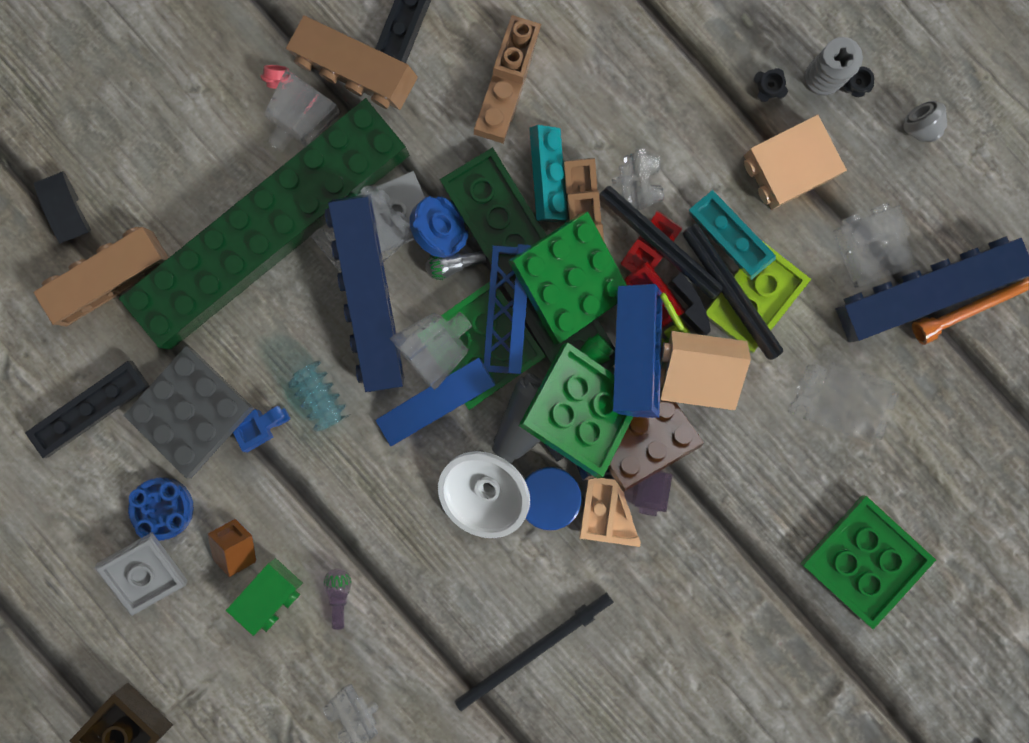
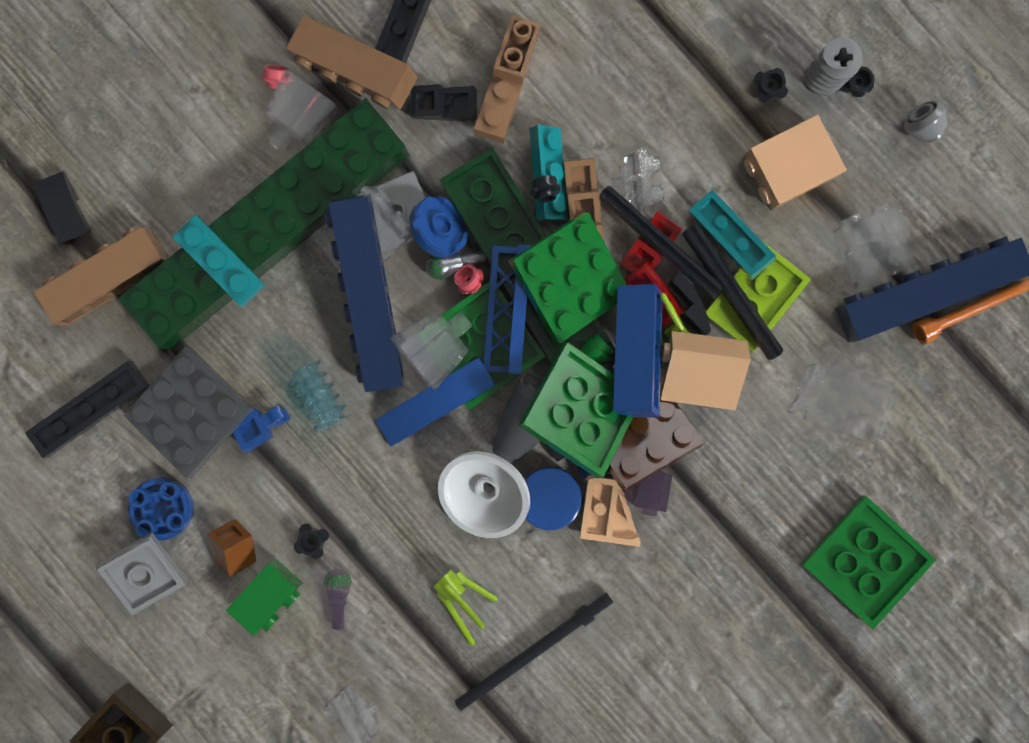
(219, 261): none -> teal plate
(303, 545): none -> black plate
(442, 103): none -> black slope
(450, 589): none -> lime plant
(468, 279): none -> coral plate
(545, 189): none -> black plate

